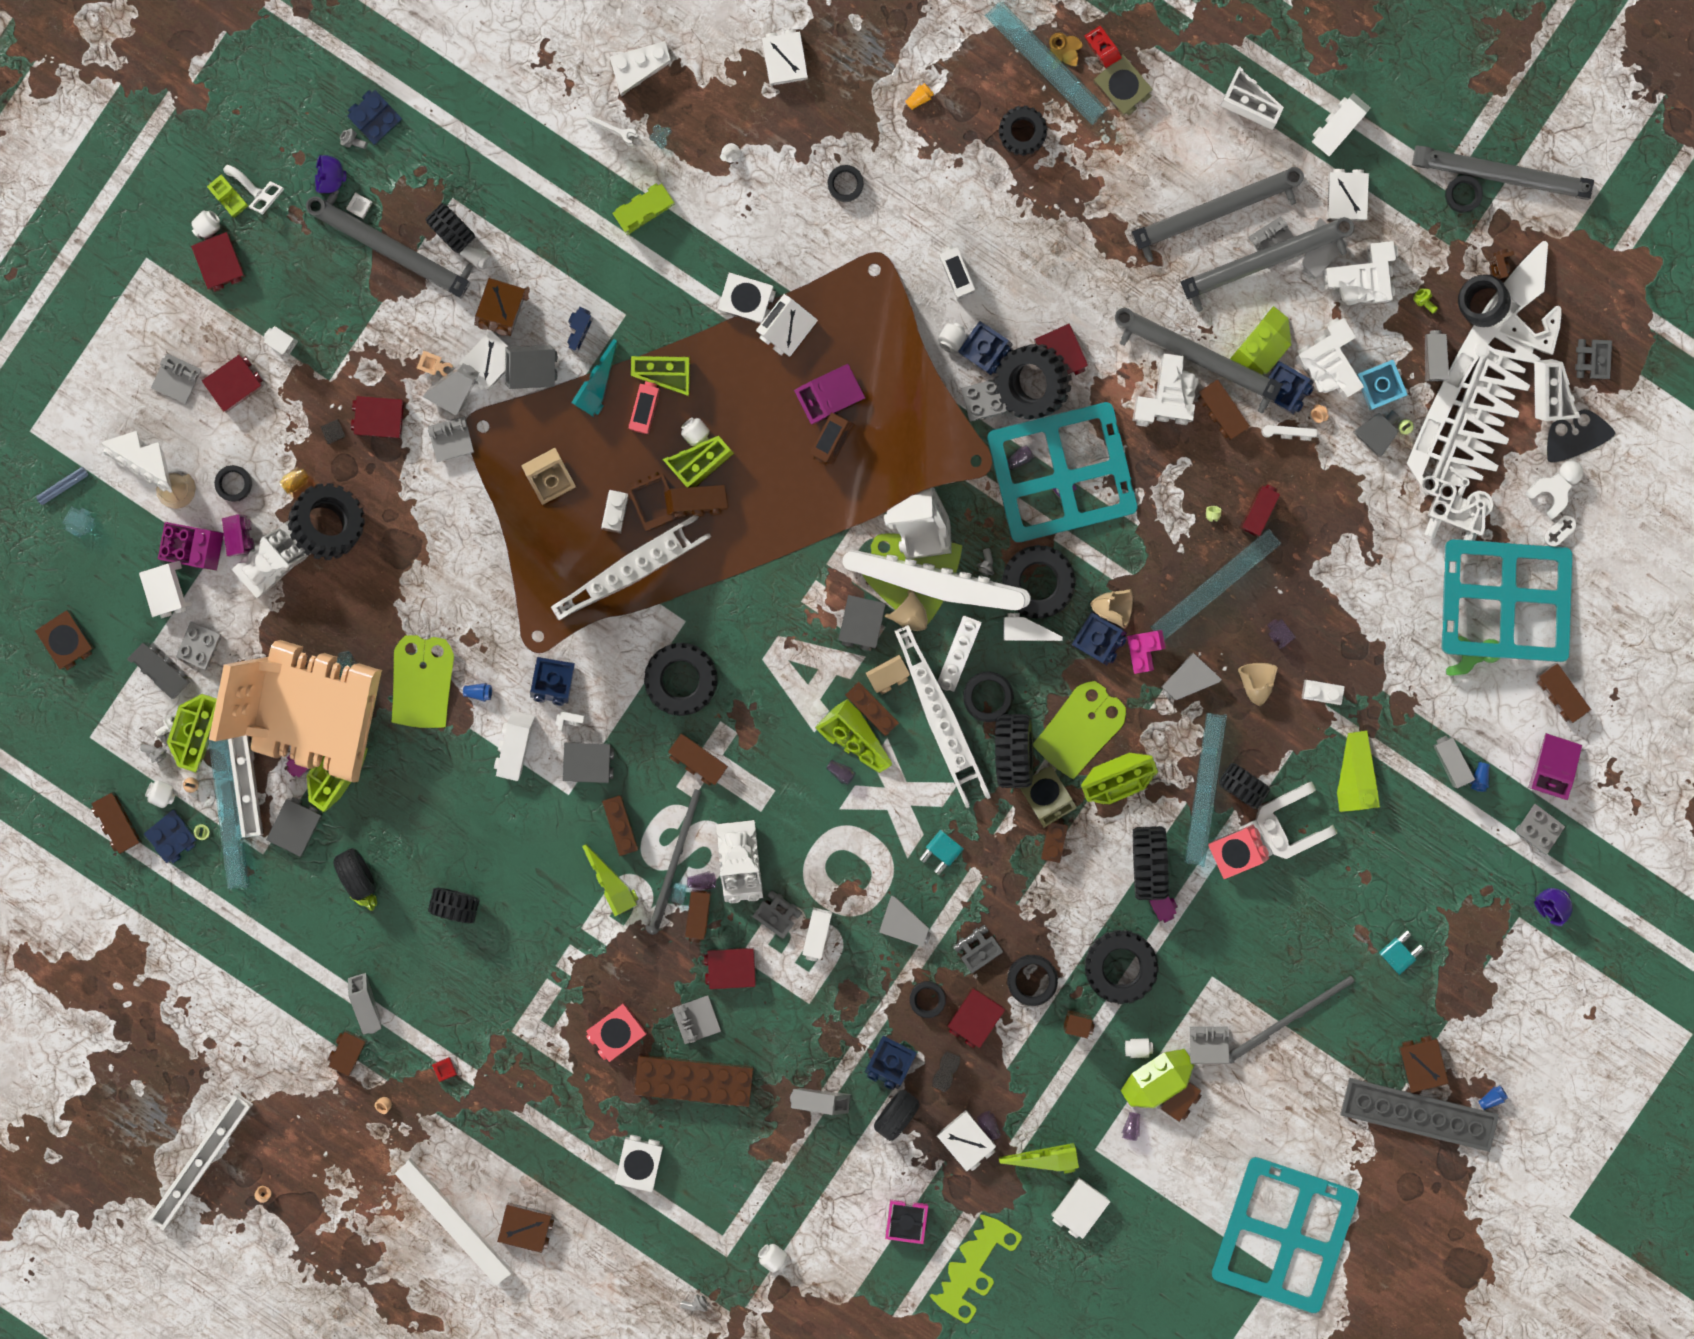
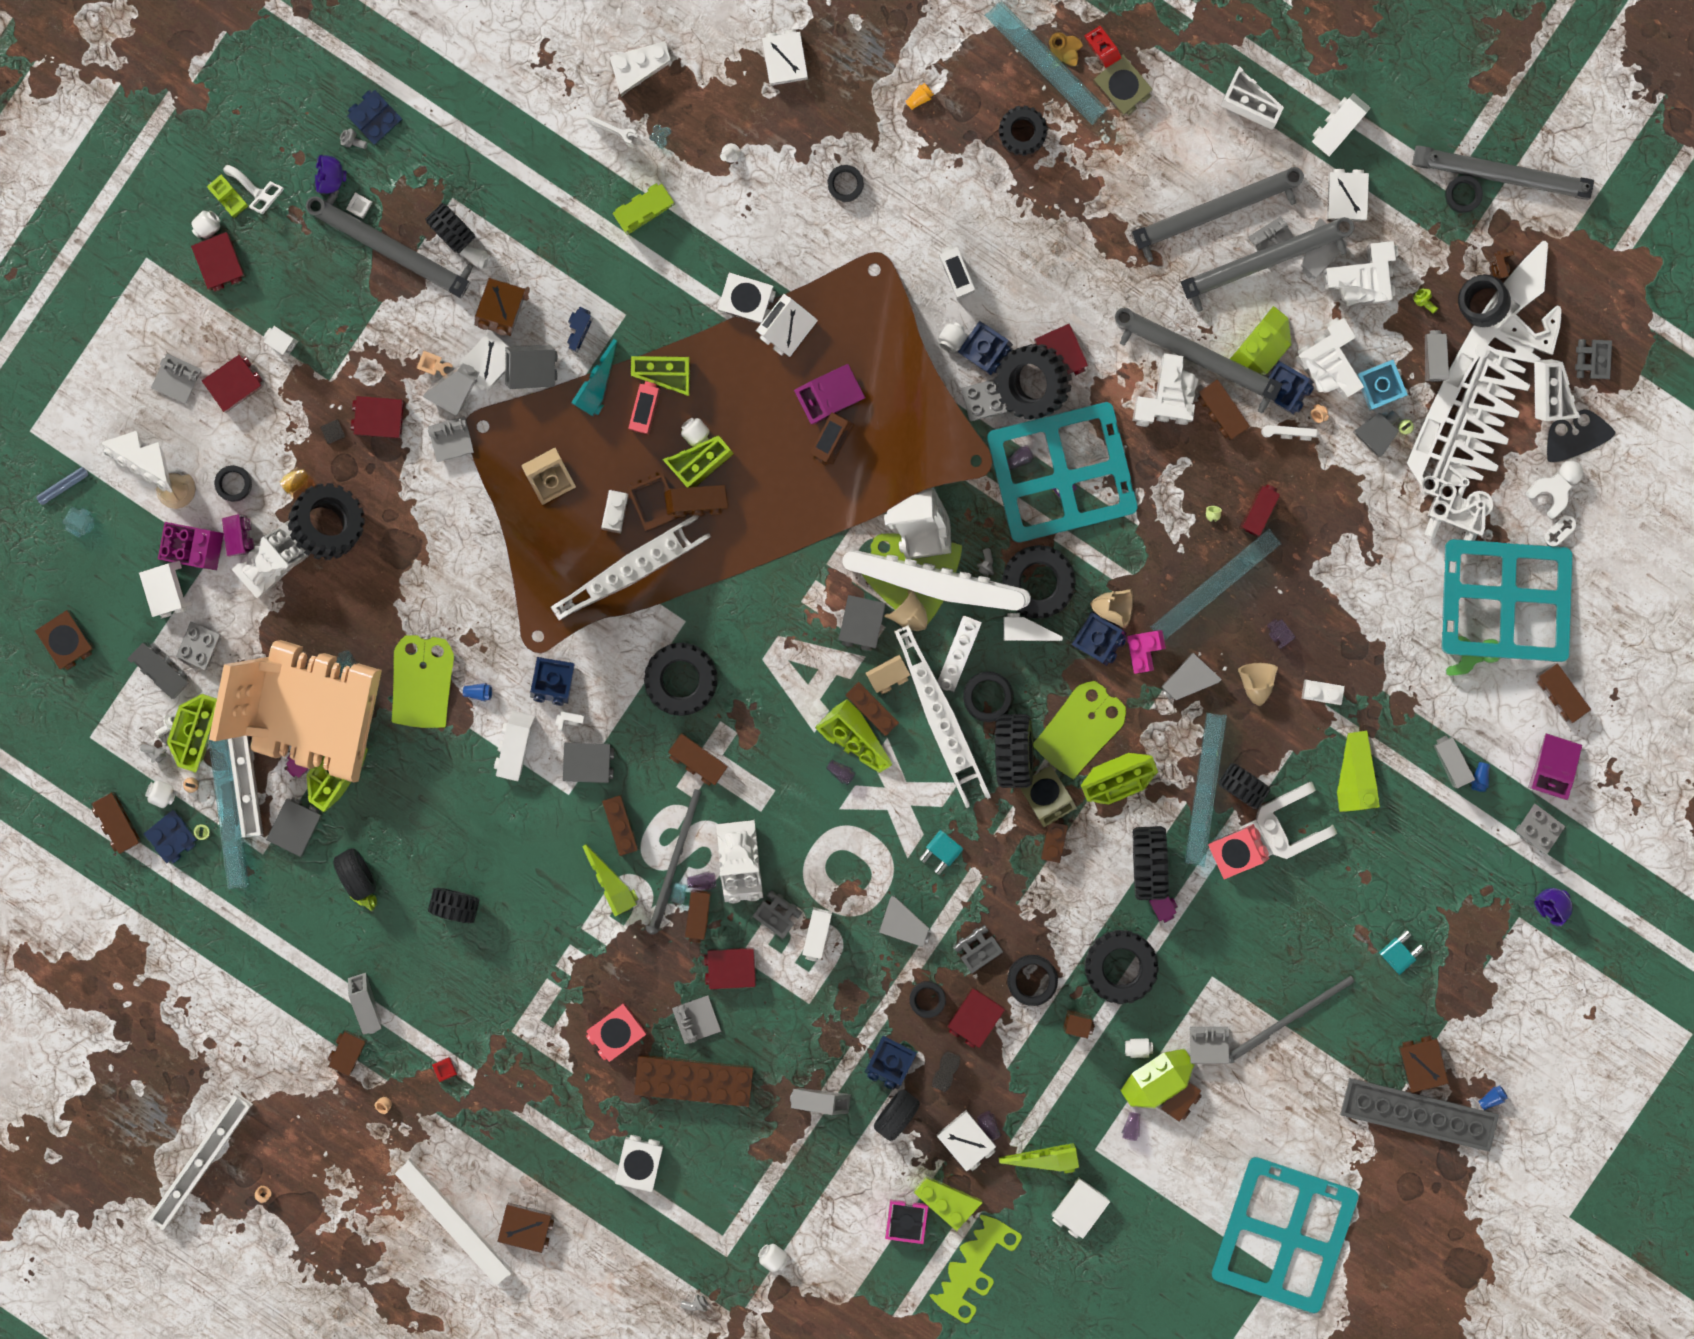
(947, 1202): none -> lime wedge

